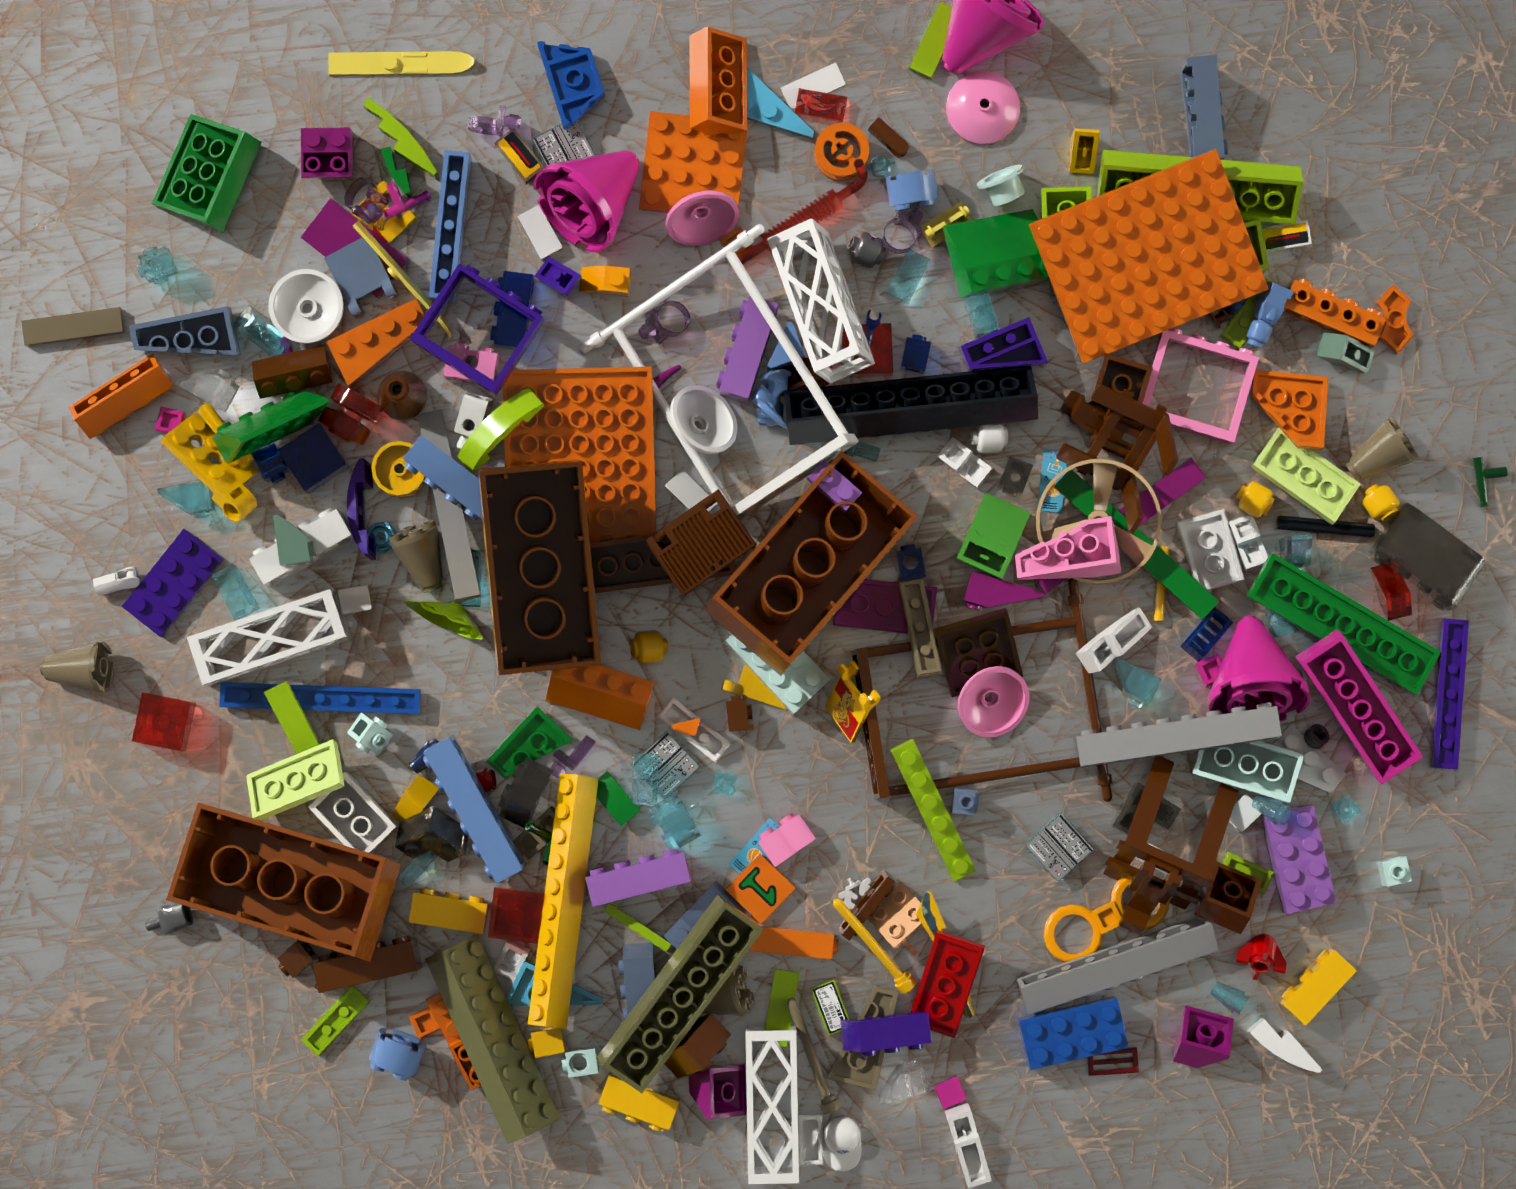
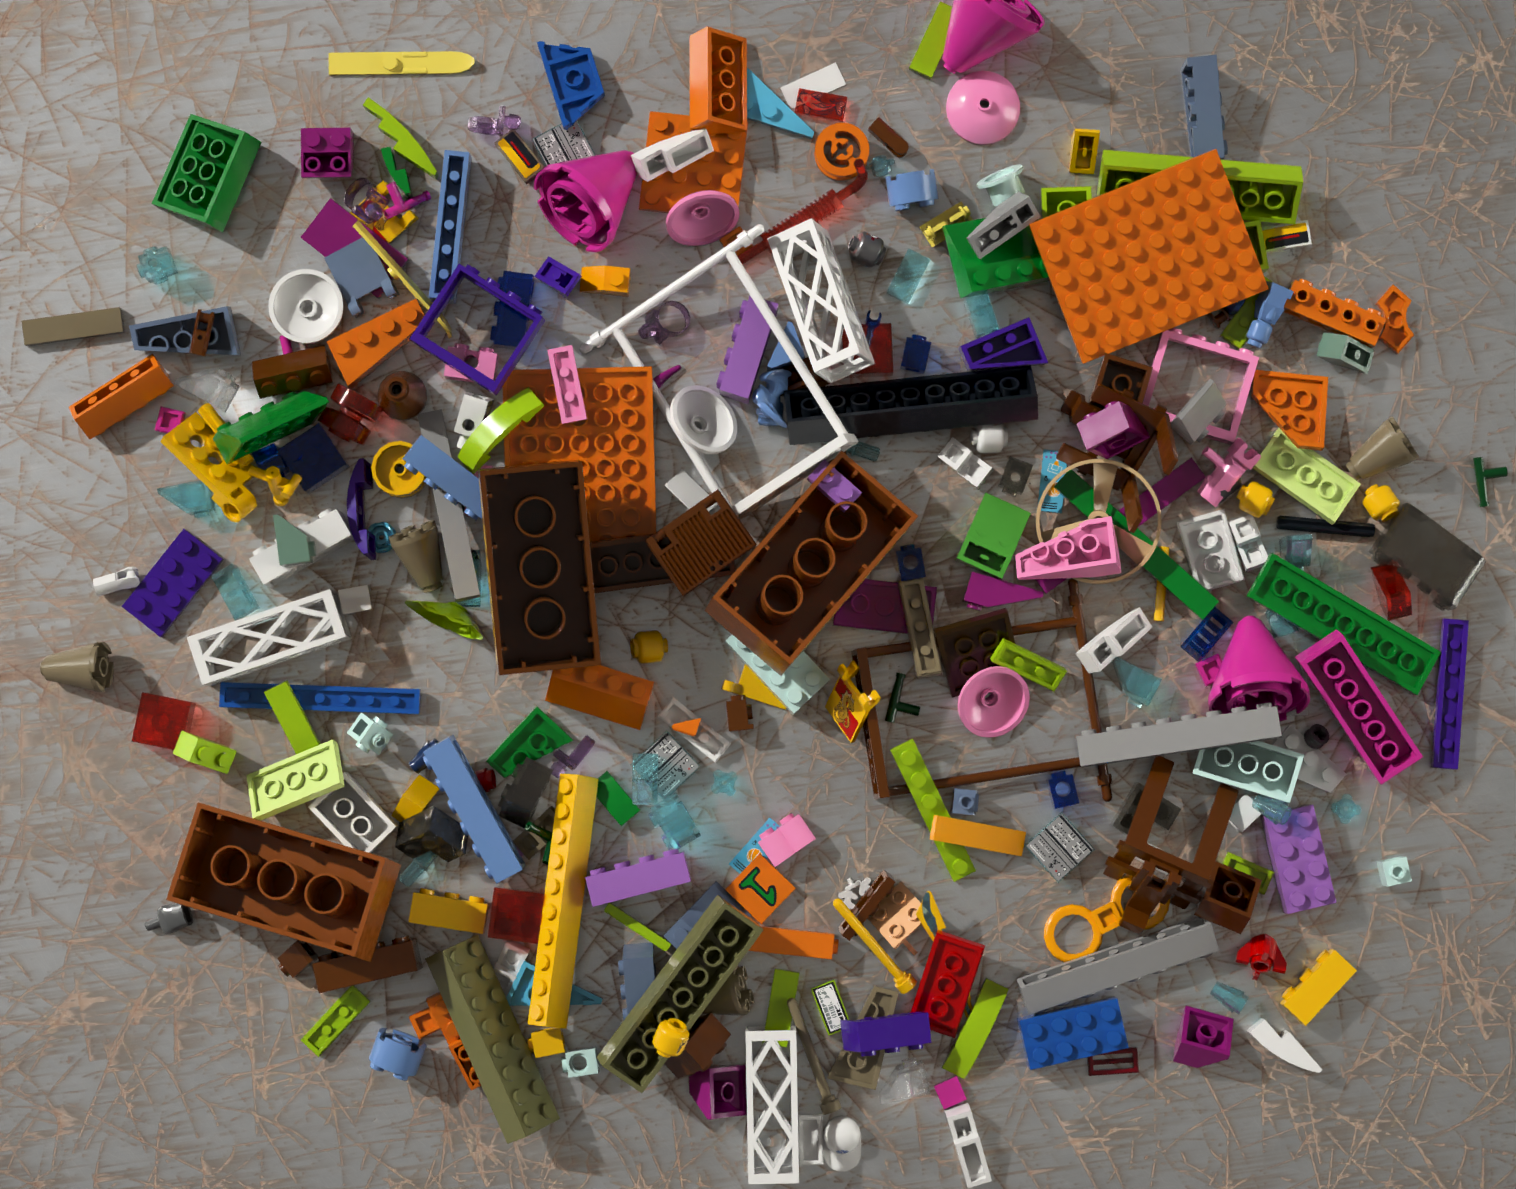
(200, 337): none -> reddish brown bar
(204, 752): none -> lime brick
(261, 332): clear light blue slope -> none
(279, 486): none -> yellow piece
(540, 232): white tile -> none
(567, 384): none -> bright pink plate
(647, 1106): yellow brick -> none
(670, 1037): none -> yellow head
(672, 154): none -> white slope
(895, 704): none -> dark green piece
(910, 222): clear purple piece -> none
(976, 1028): none -> lime slope
(977, 835): none -> light orange tile
(1003, 224): none -> light grey slope
(1028, 664): none -> lime tile
(1062, 801): none -> clear blue brick
(1111, 430): none -> magenta slope
(1199, 412): none -> light grey slope
(1227, 471): none -> bright pink piece

